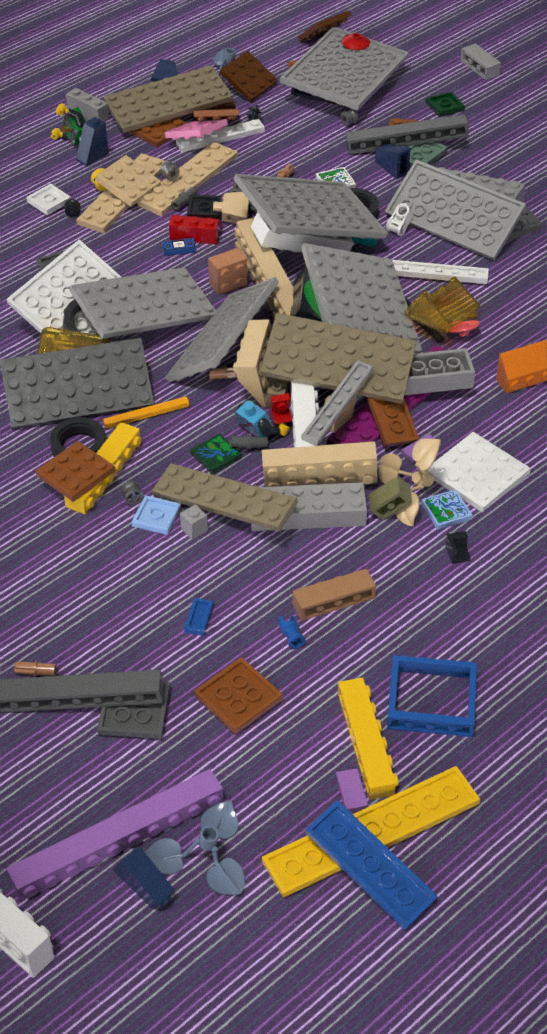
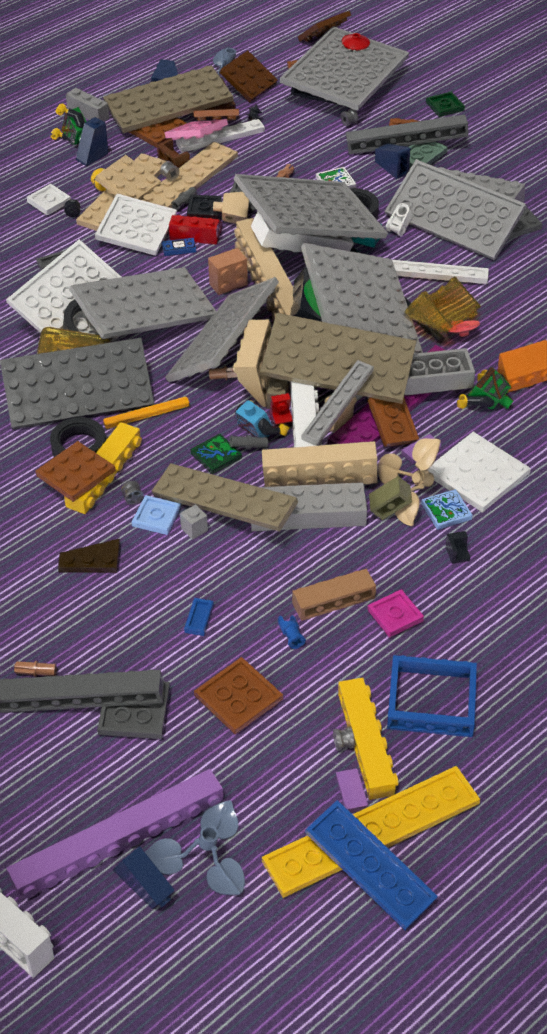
(91, 559): none -> dark brown wing
(135, 224): none -> white plate
(166, 152): none -> reddish brown panel
(343, 738): none -> flat silver wheel
(395, 613): none -> dark pink plate
(480, 61): light grey brick -> none
(488, 391): none -> torso

